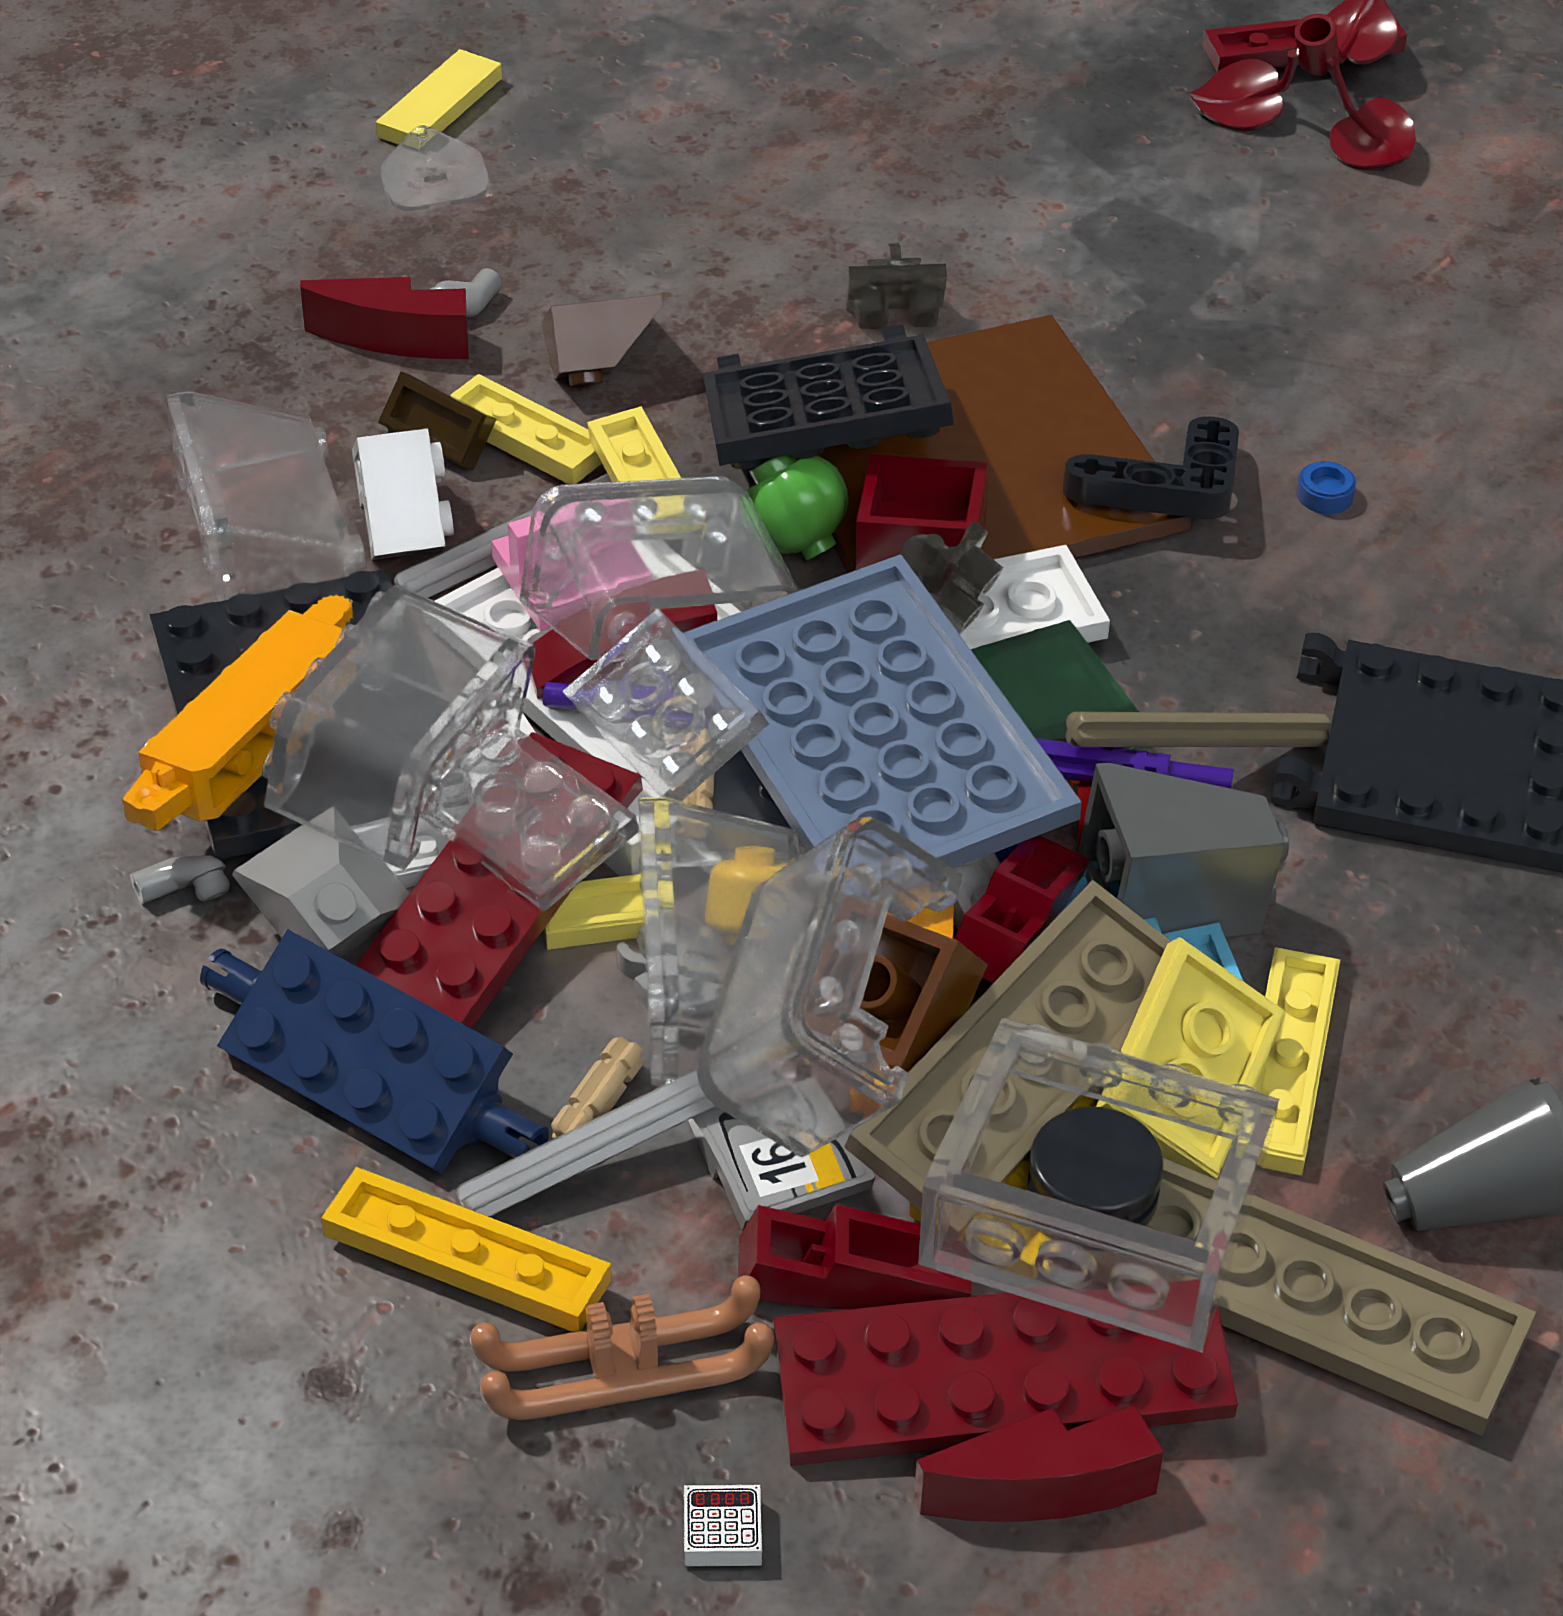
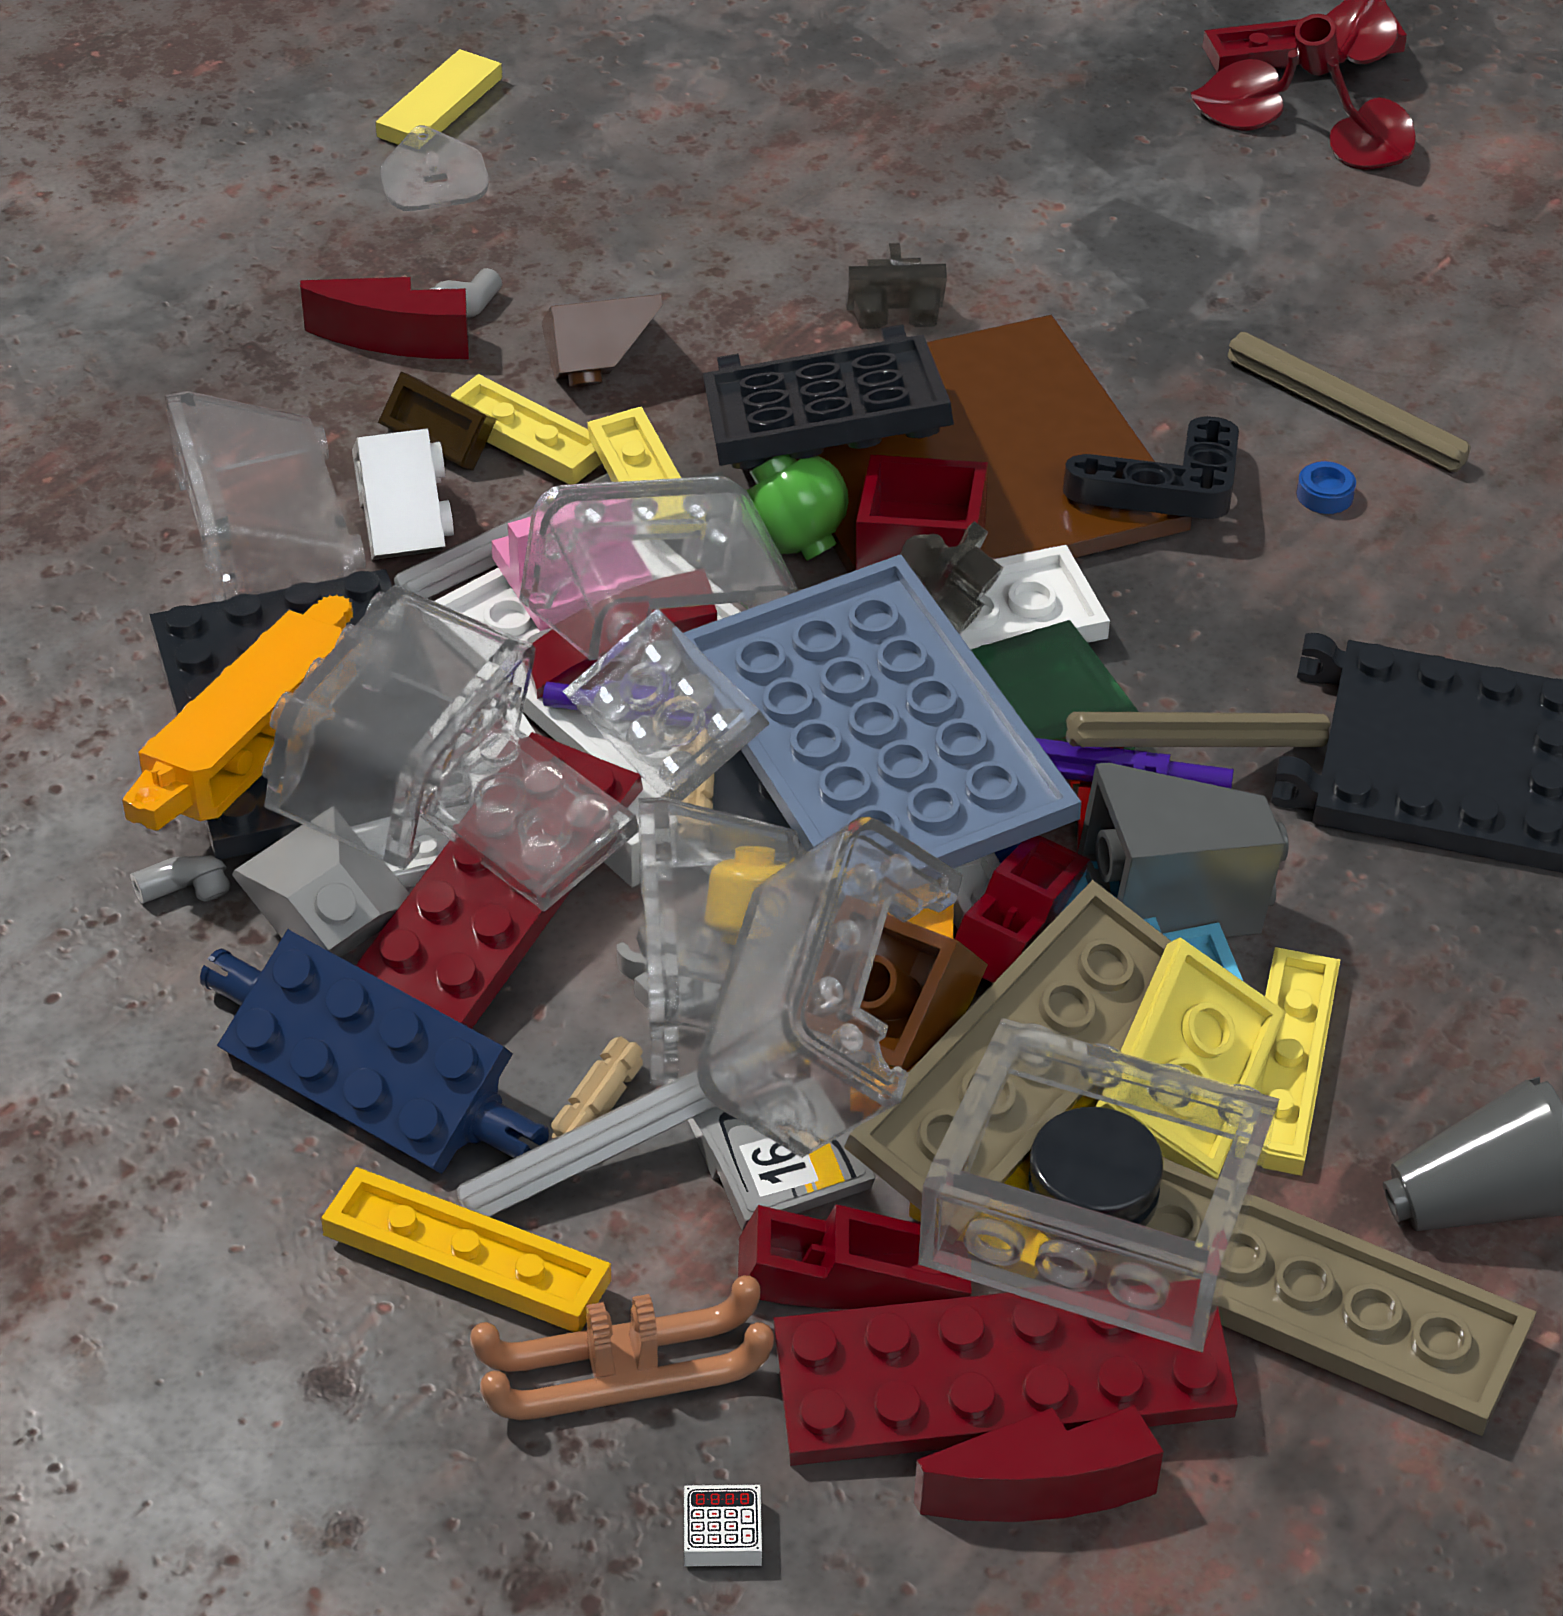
(597, 913): light yellow tile -> none
(1349, 402): none -> dark tan axle

